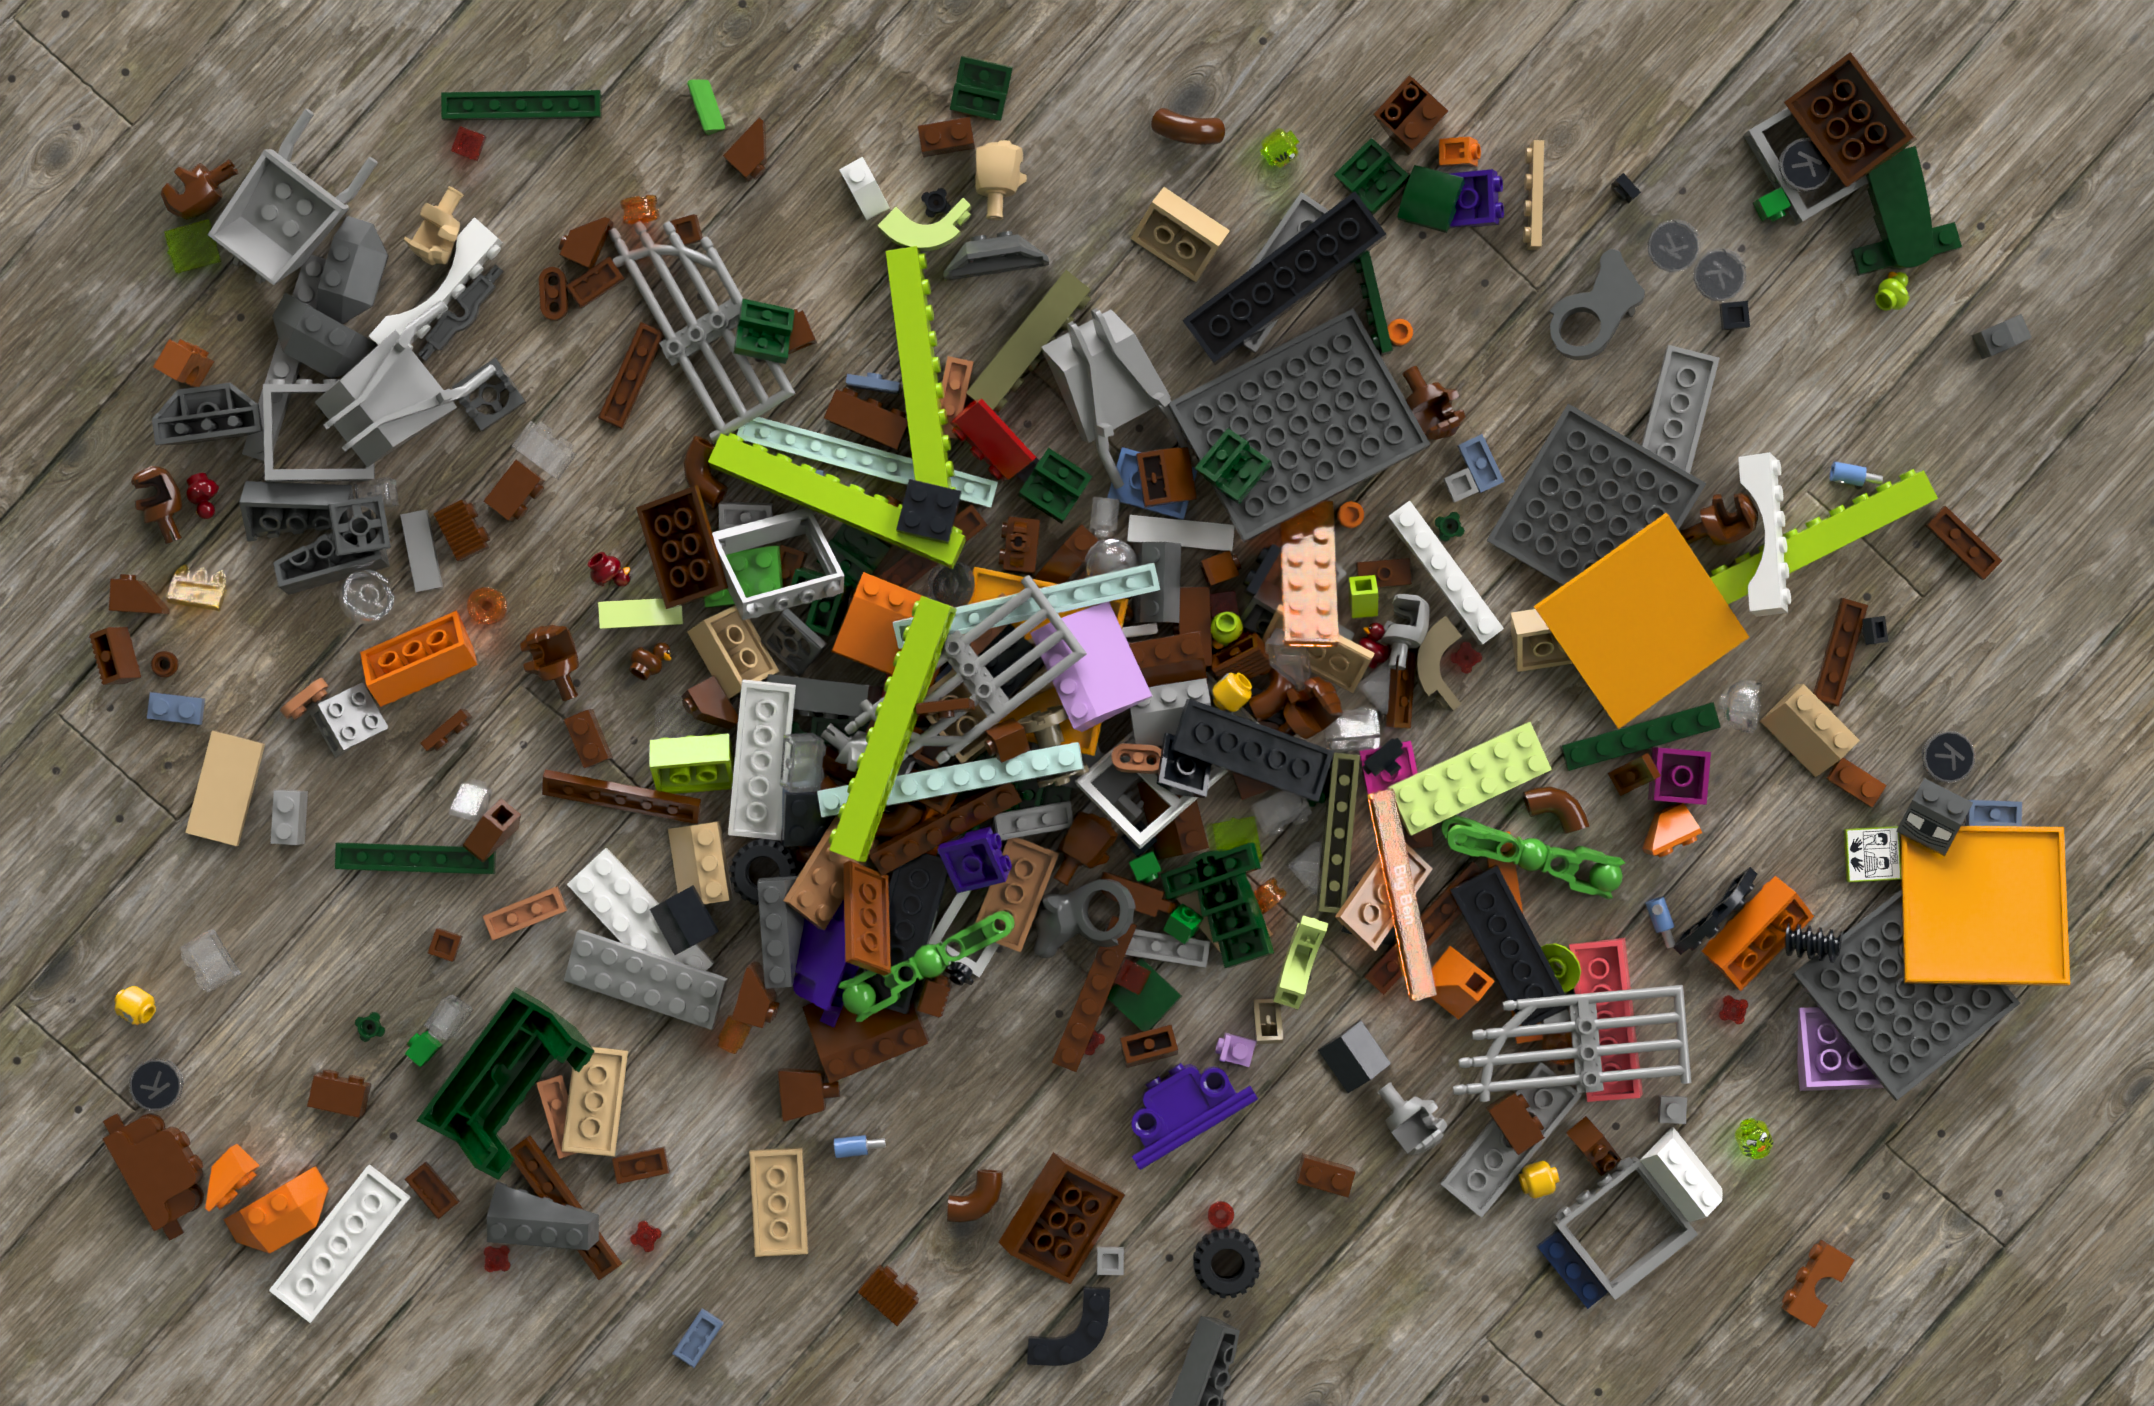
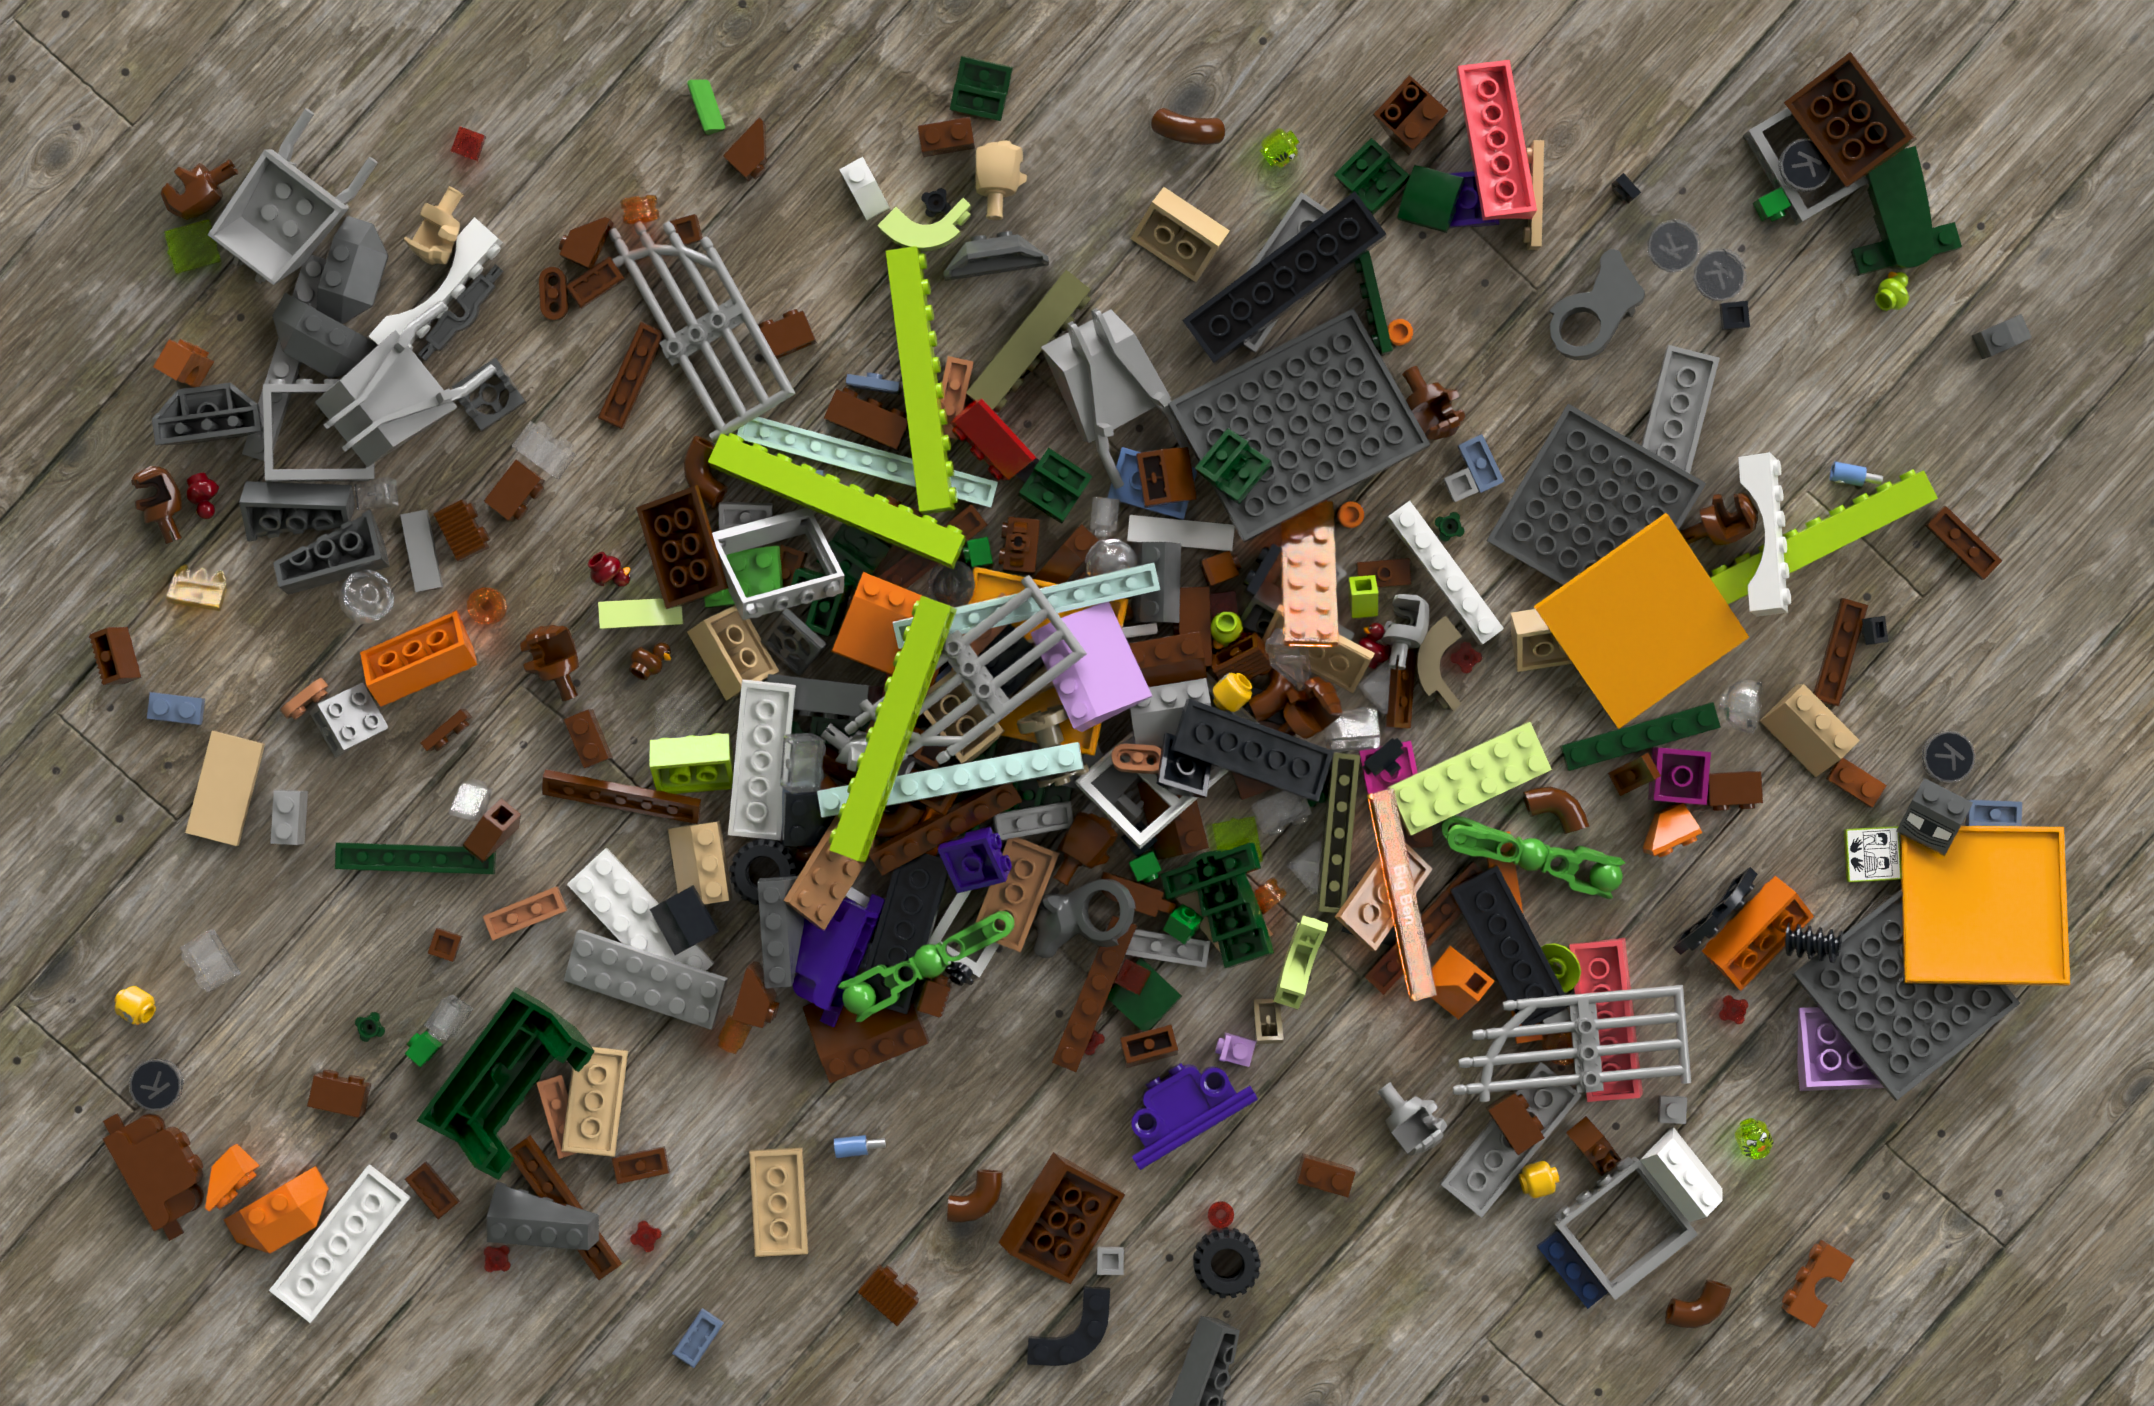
(134, 596): reddish brown slope -> none
(157, 660): reddish brown plate -> none
(374, 503): dark grey piece -> none
(521, 105): dark green plate -> none
(710, 704): reddish brown slope -> none
(764, 331): dark green slope -> none
(804, 1092): reddish brown torso -> none
(866, 918): dark orange tile -> none
(929, 511): black plate -> none
(945, 708): reddish brown plate -> none
(978, 552): none -> green plate
(1006, 740): reddish brown brick -> none
(1354, 1057): black slope -> none
(1459, 151): orange bracket -> none
(1496, 140): none -> coral arch
(1661, 919): medium blue piece -> none
(1703, 1310): none -> reddish brown cylinder
(1734, 789): none -> reddish brown brick

